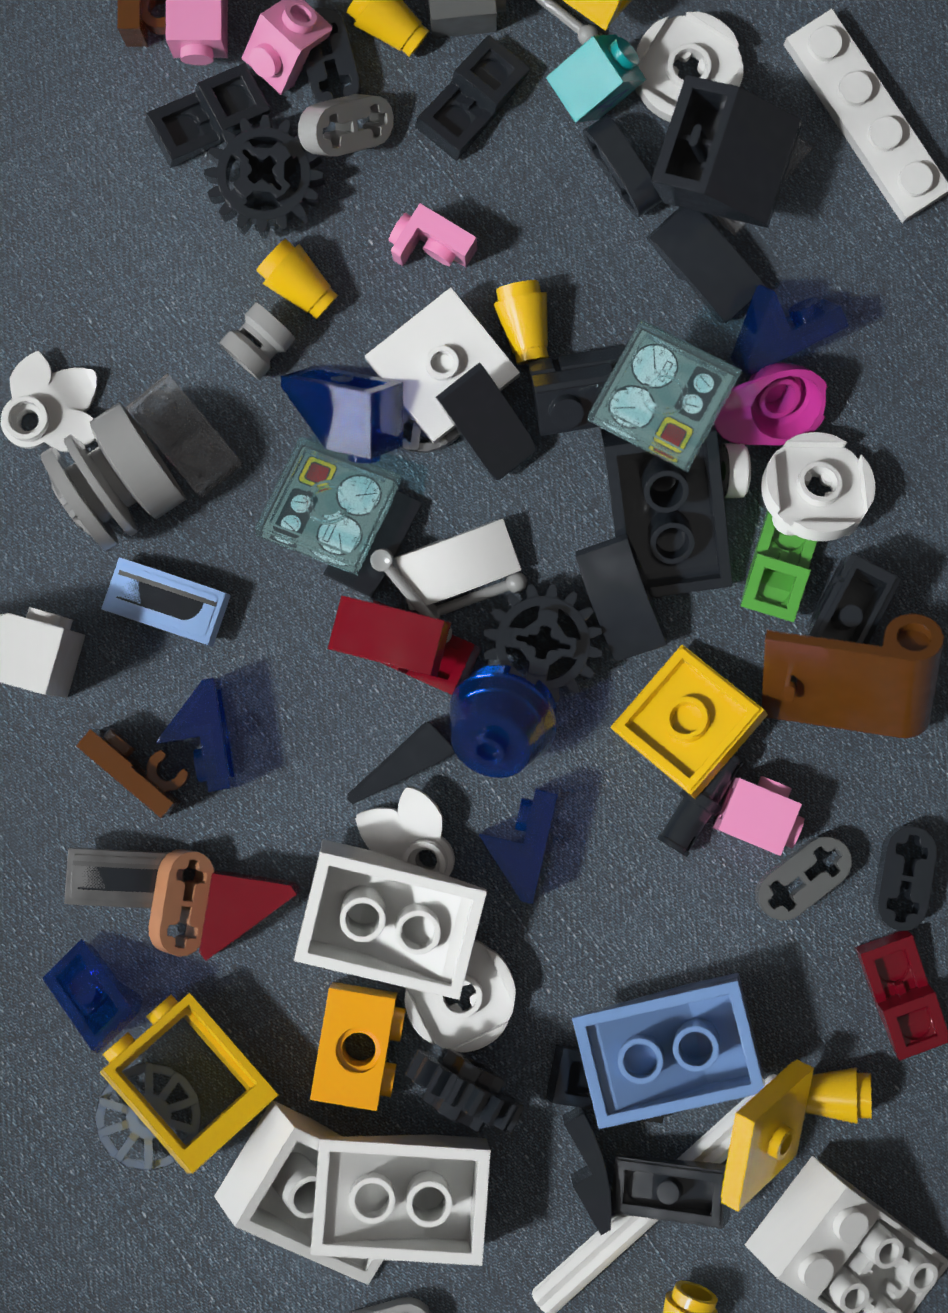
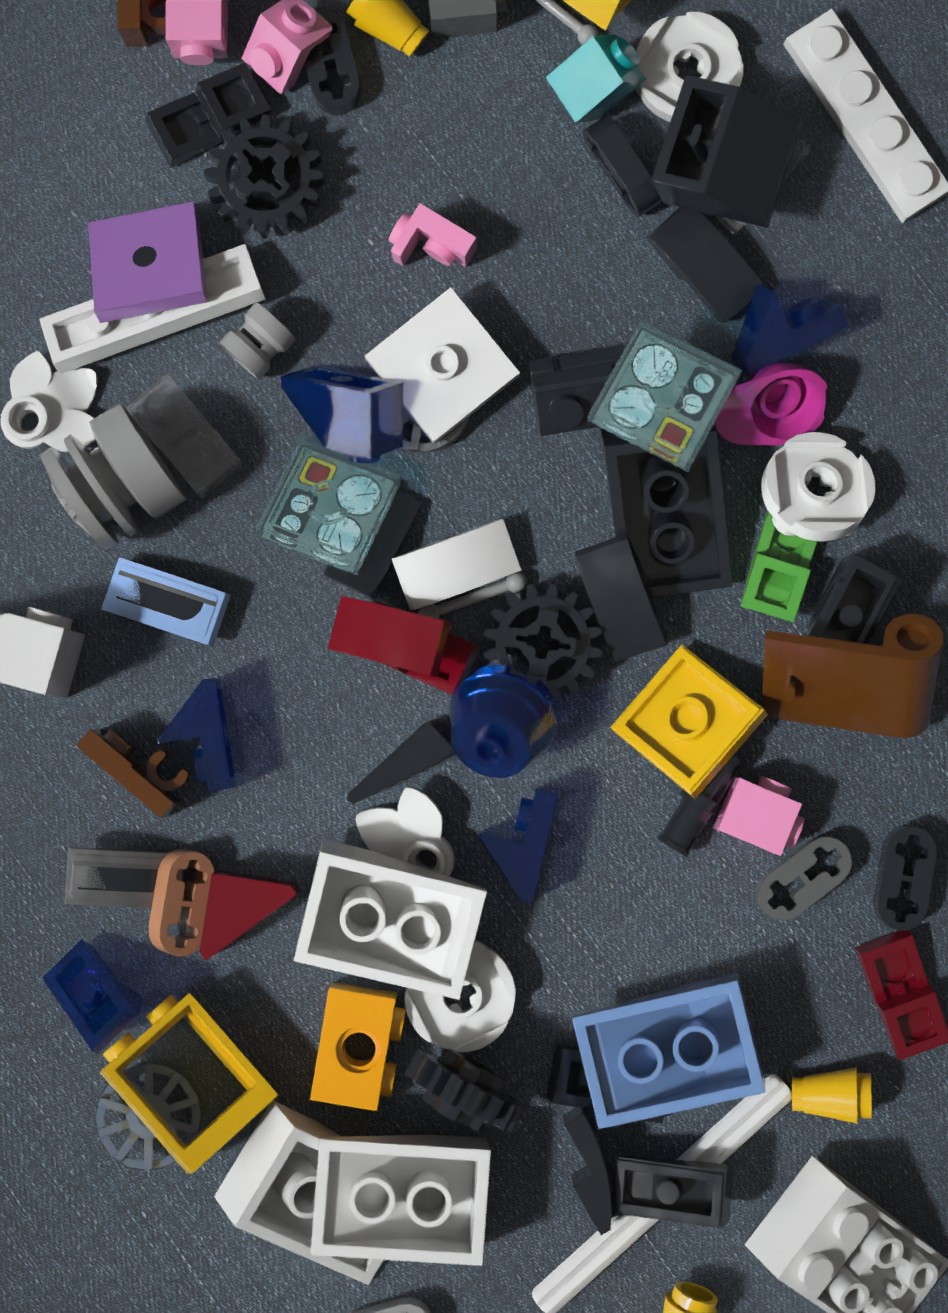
(79, 338): none -> white plate
(147, 262): none -> medium lavender tile
(296, 278): yellow cone -> none
(345, 113): light grey beam -> none
(383, 561): light grey hinge -> none
(472, 98): black slope -> none
(486, 422): black slope -> none
(524, 319): yellow cone -> none
(735, 469): white tile -> none
(766, 1134): yellow plate -> none

